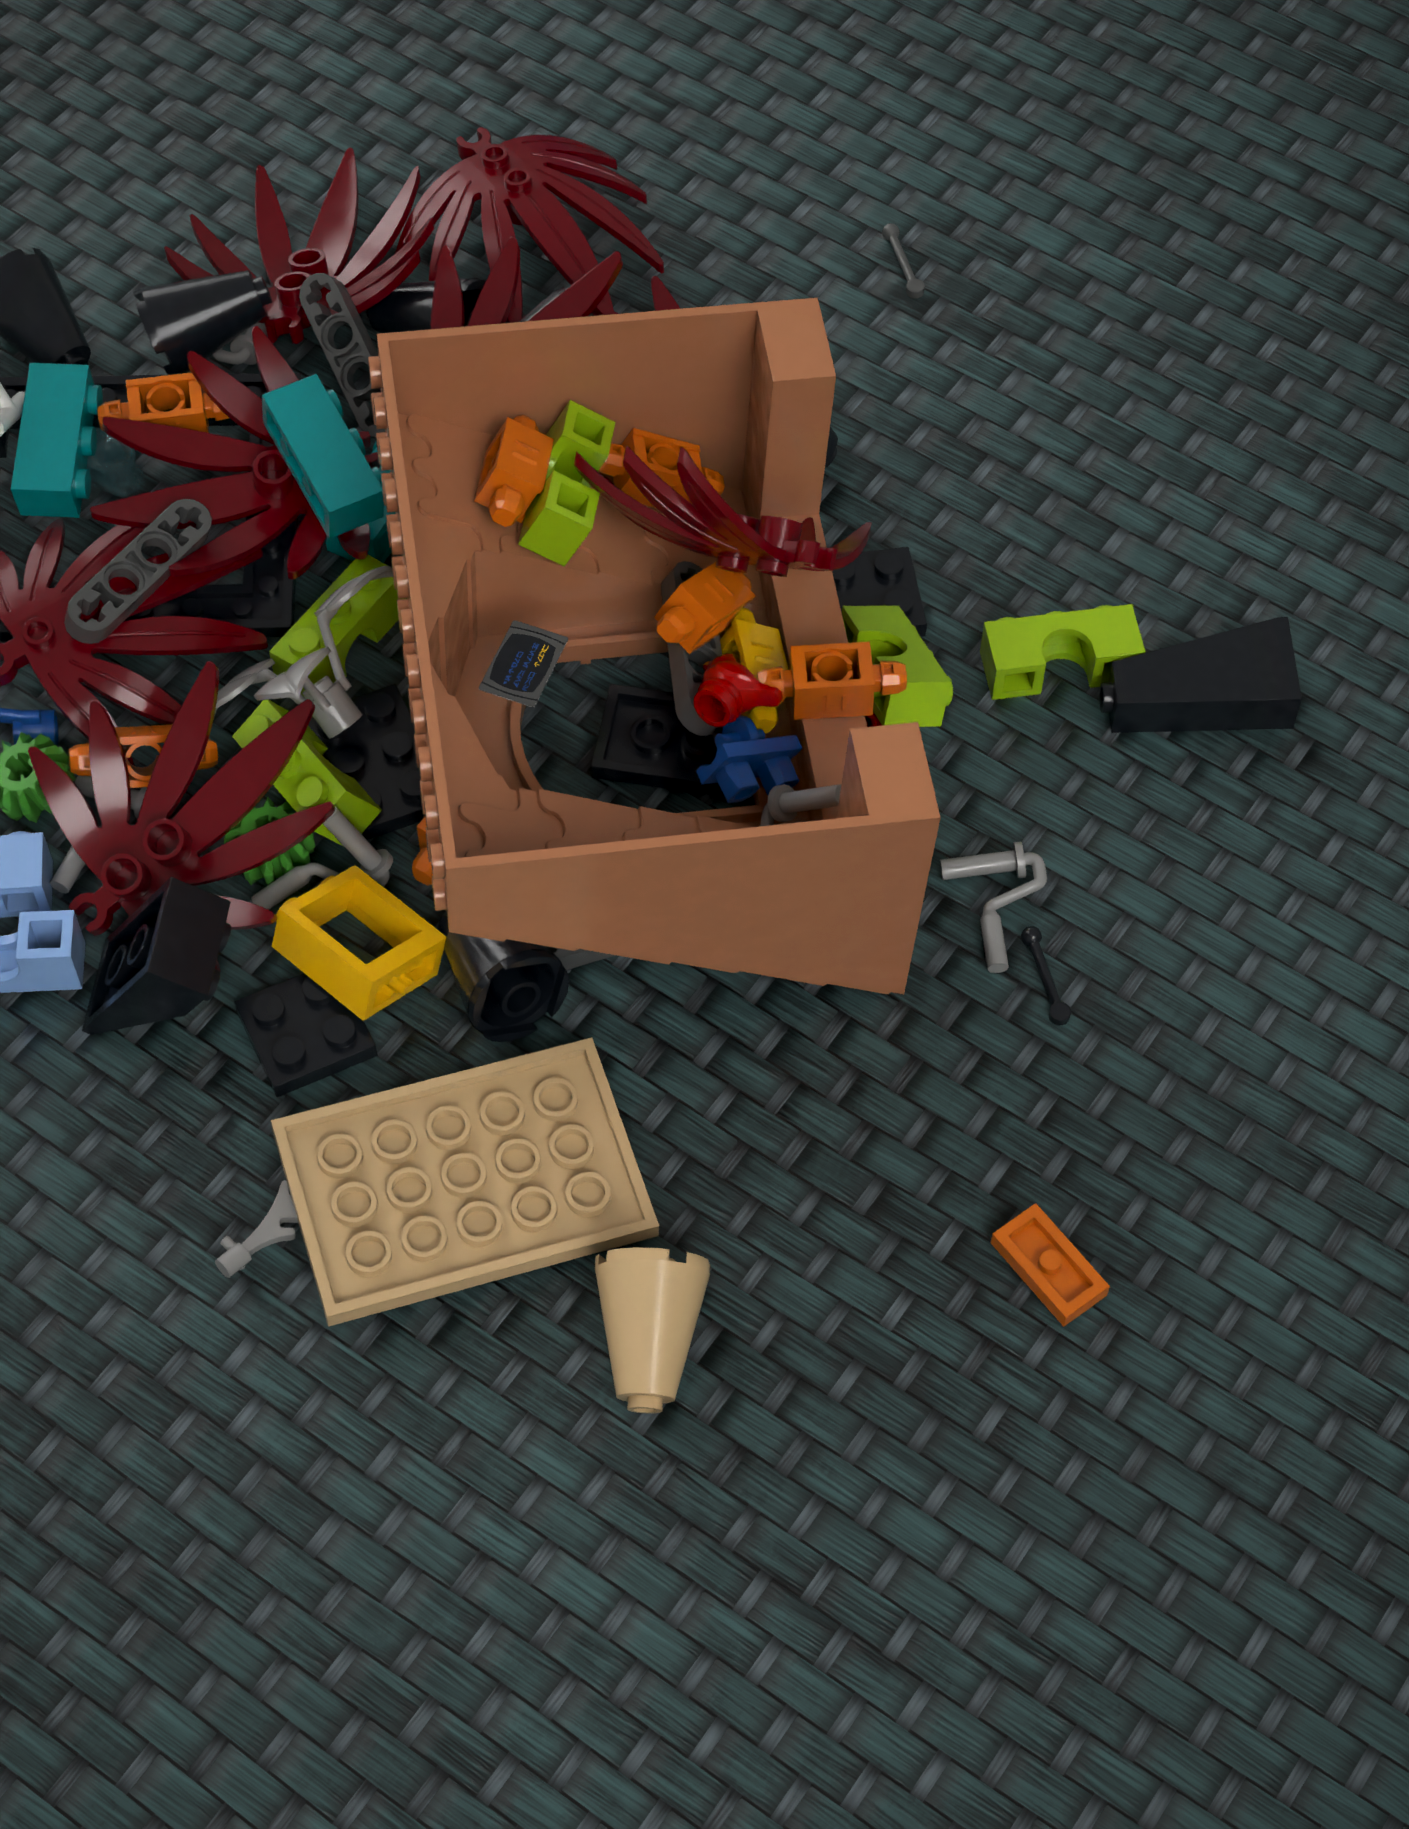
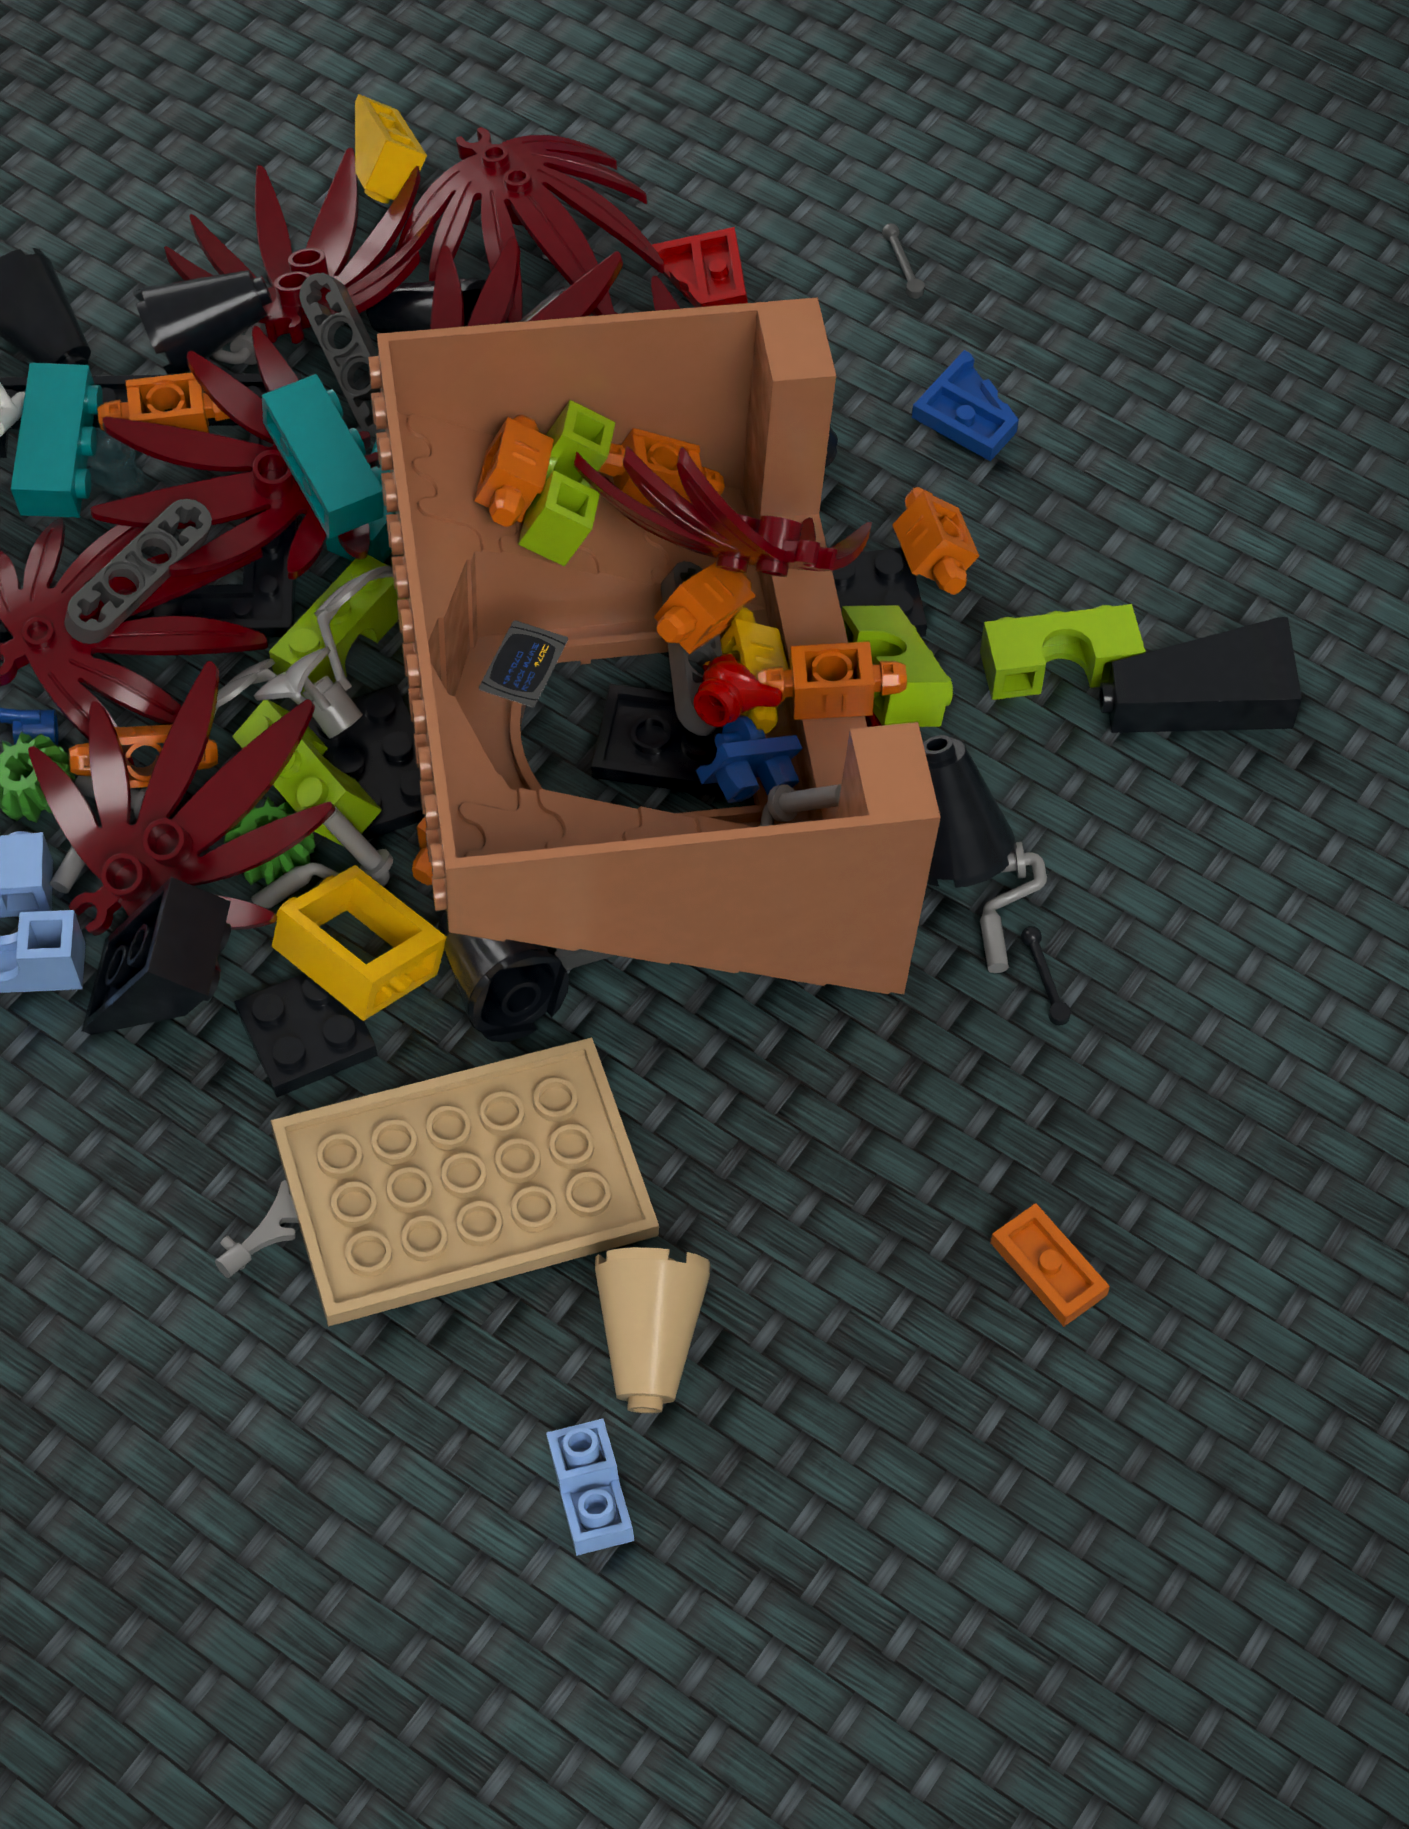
(383, 149): none -> yellow slope
(590, 1487): none -> light blue slope
(705, 268): none -> red wing
(935, 540): none -> orange piece
(967, 409): none -> blue wing
(972, 829): none -> black cone

